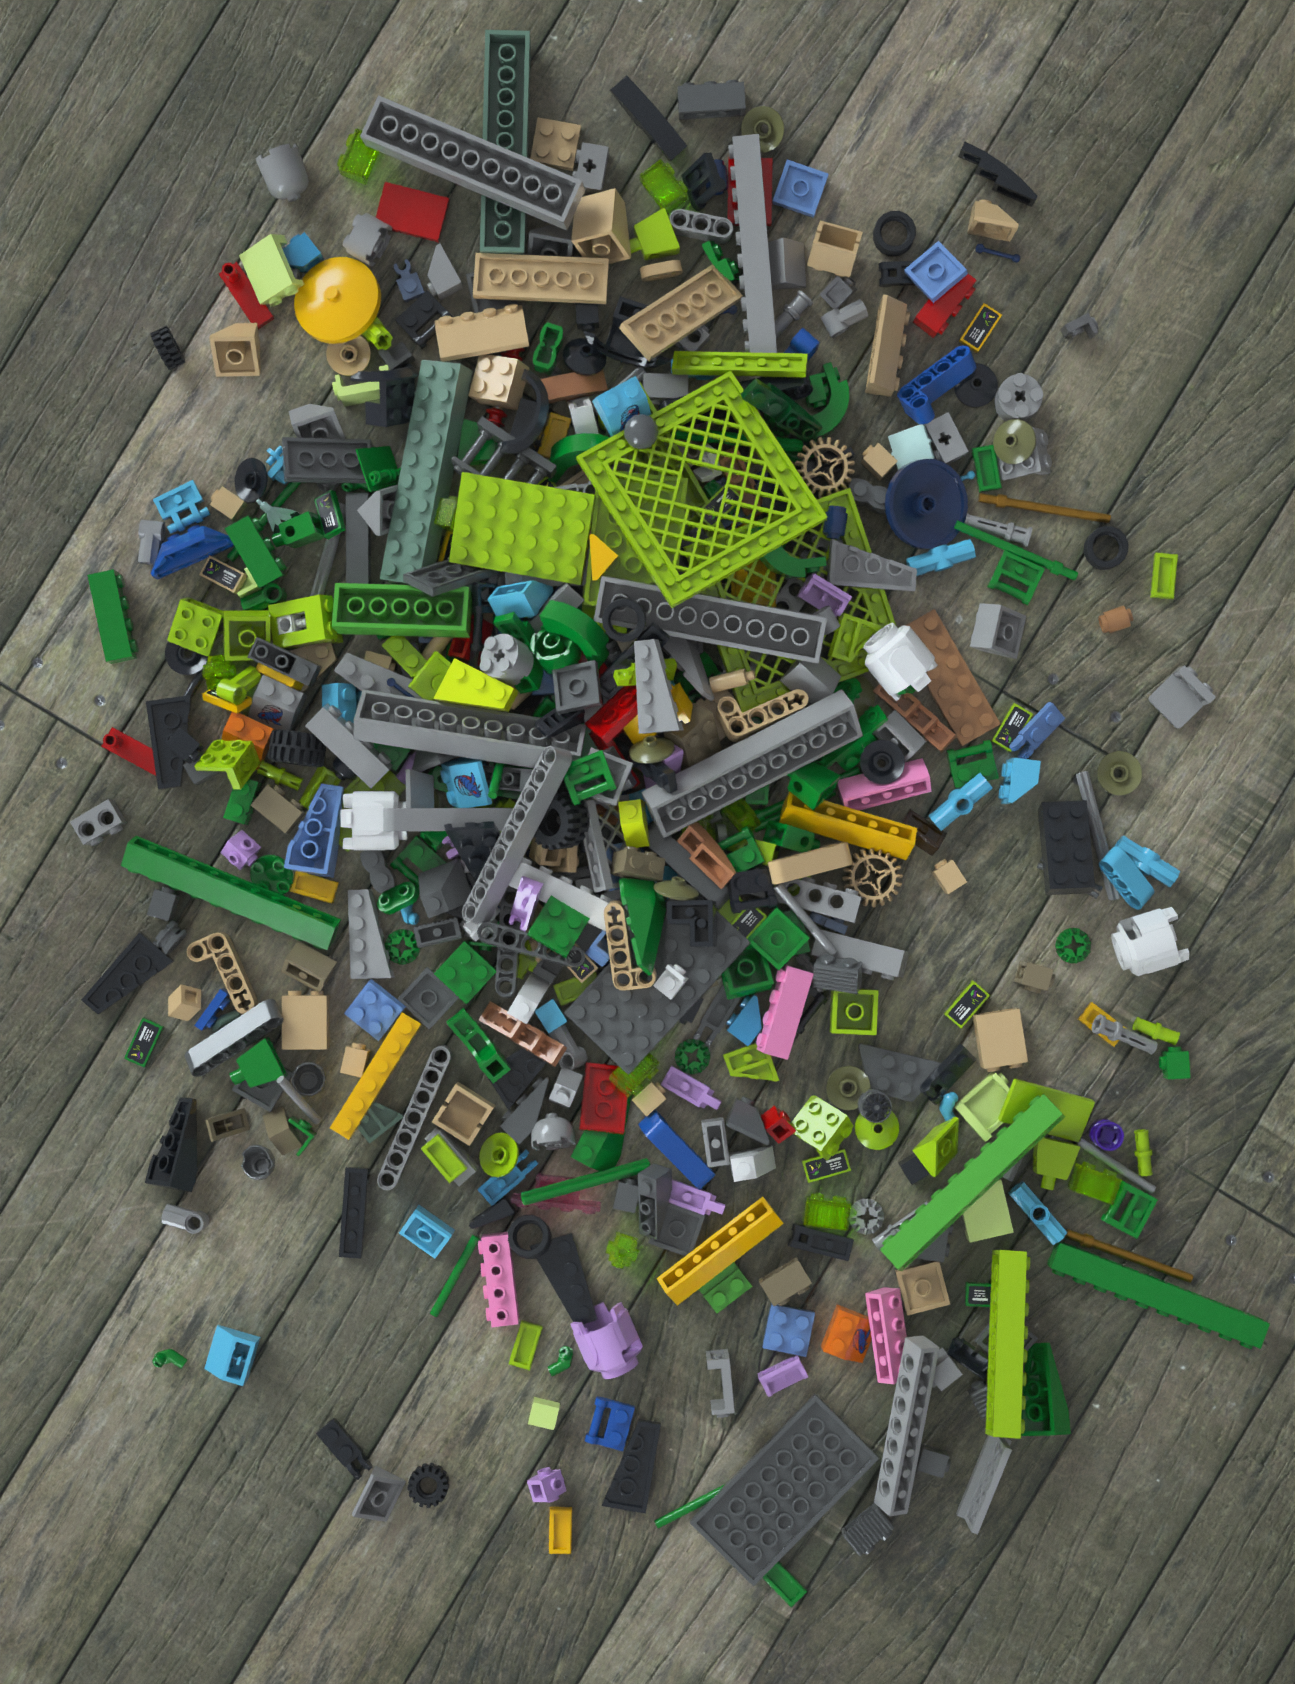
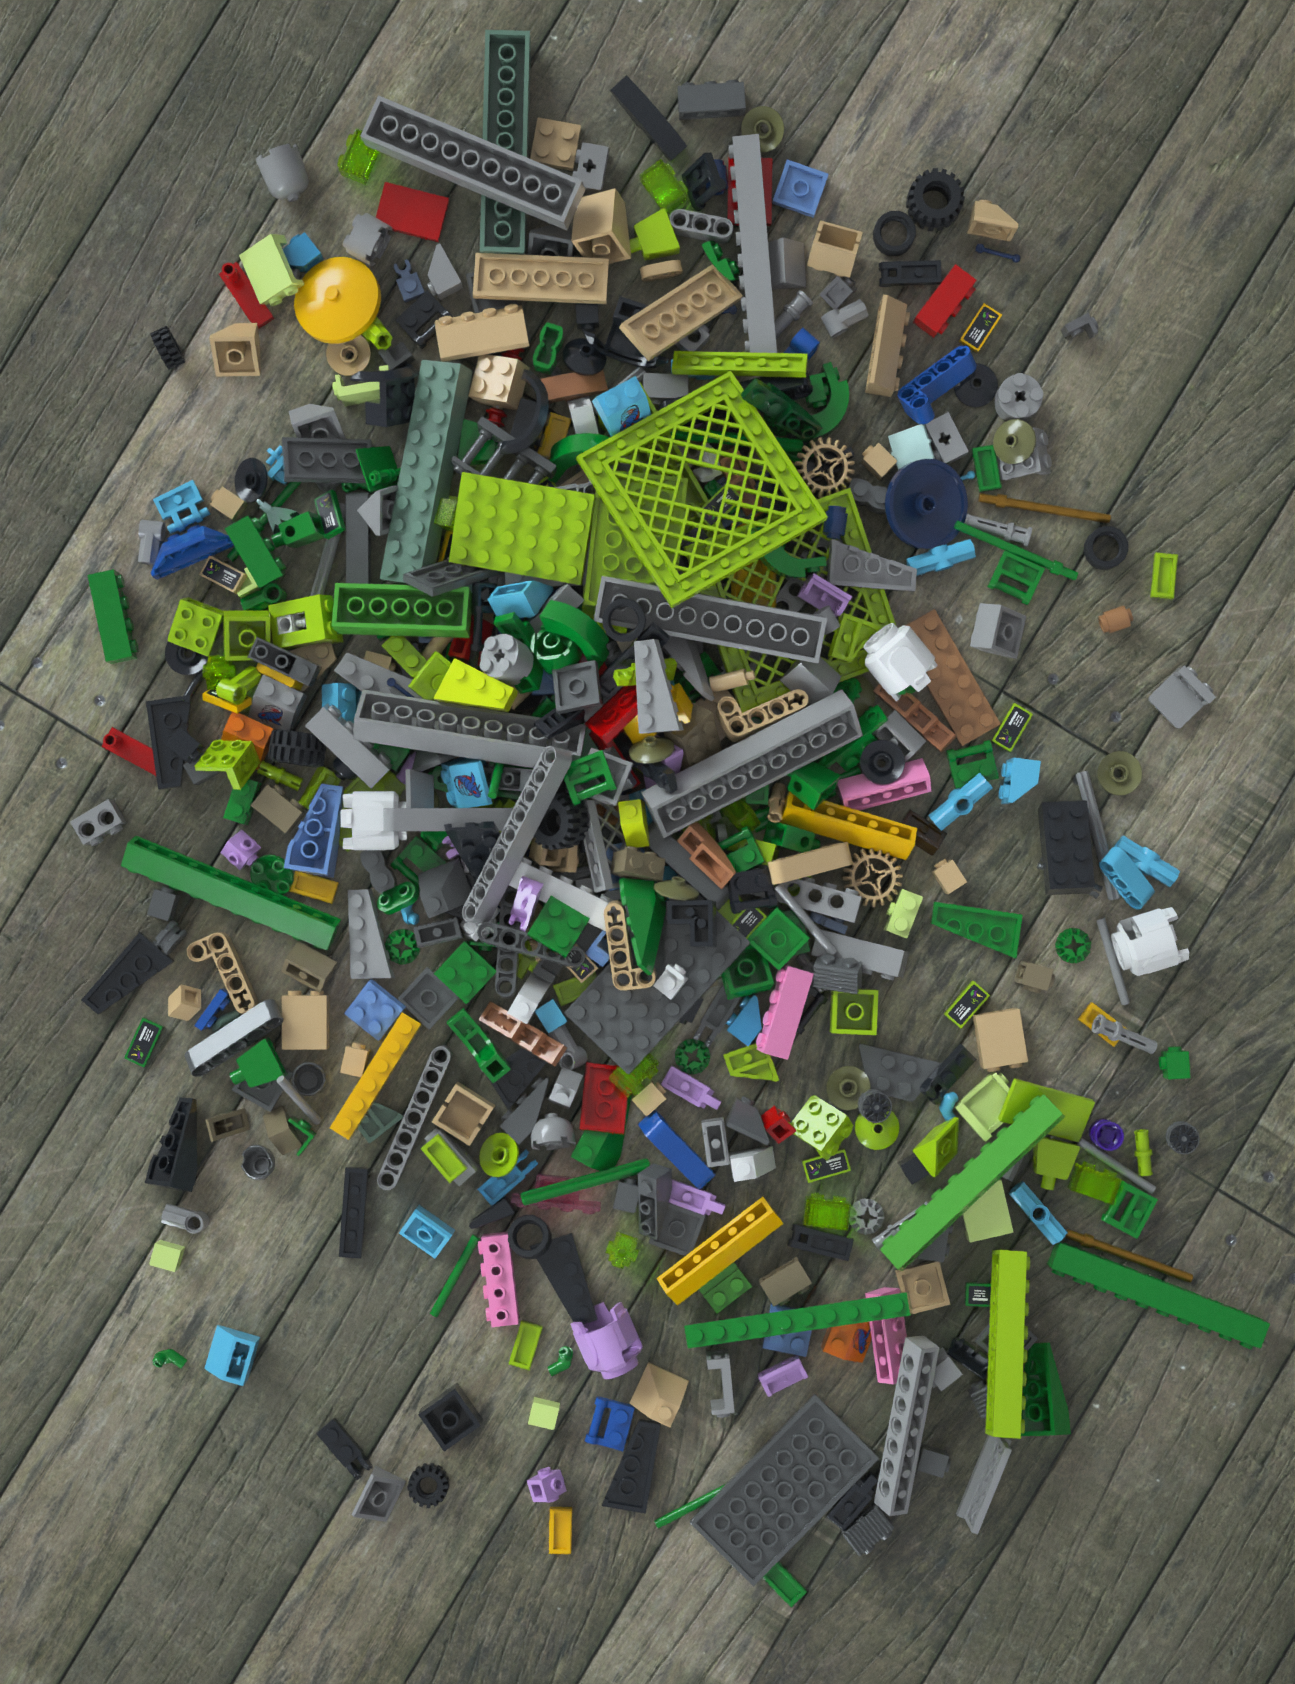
(167, 1255): none -> yellowish green panel
(450, 1417): none -> black brick
(601, 557): yellow slope -> none
(641, 431): dark grey hair -> none
(659, 1394): none -> tan slope
(776, 802): none -> tan pin
(798, 1320): none -> green brick
(852, 1502): none -> black hinge
(902, 913): none -> yellowish green brick
(936, 271): medium blue plate -> none
(938, 182): none -> black tyre
(984, 926): none -> green wing
(1005, 179): black slope -> none
(1037, 730): medium blue hinge -> none
(1113, 962): none -> light grey bar
(1156, 1031): lime pin -> none
(1182, 1137): none -> dark grey wheel

